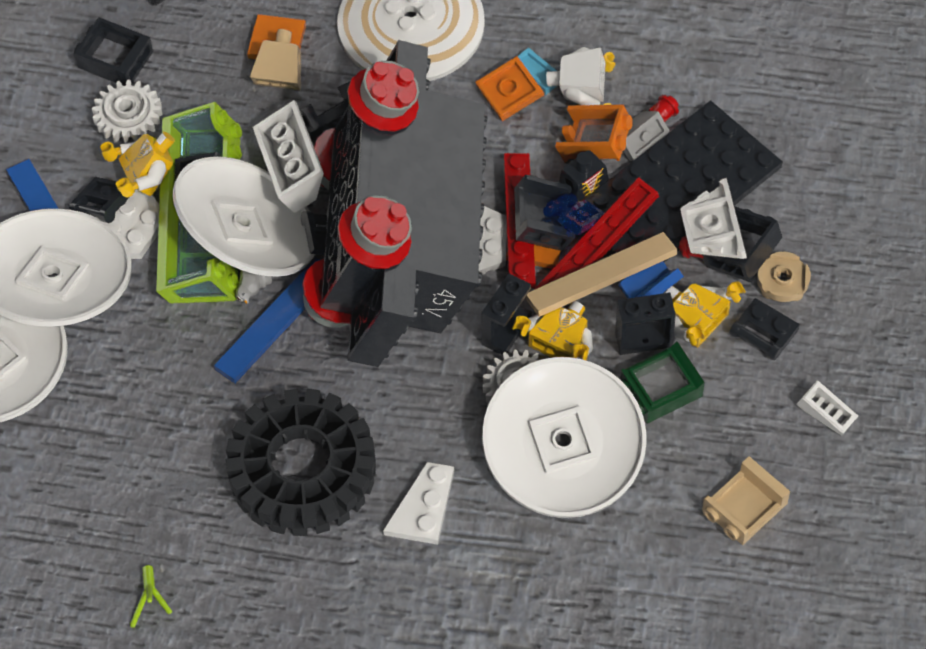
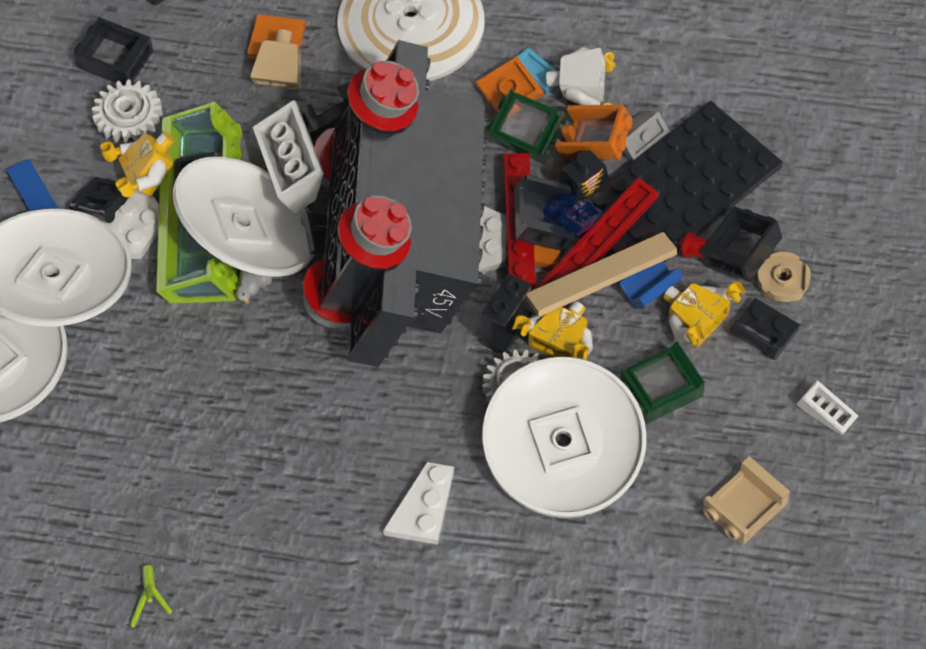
(264, 331): blue tile -> none
(310, 501): black tyre -> none
(525, 126): none -> dark green window
(657, 333): black window -> none
(666, 106): red hose -> none
(713, 224): white wing -> none

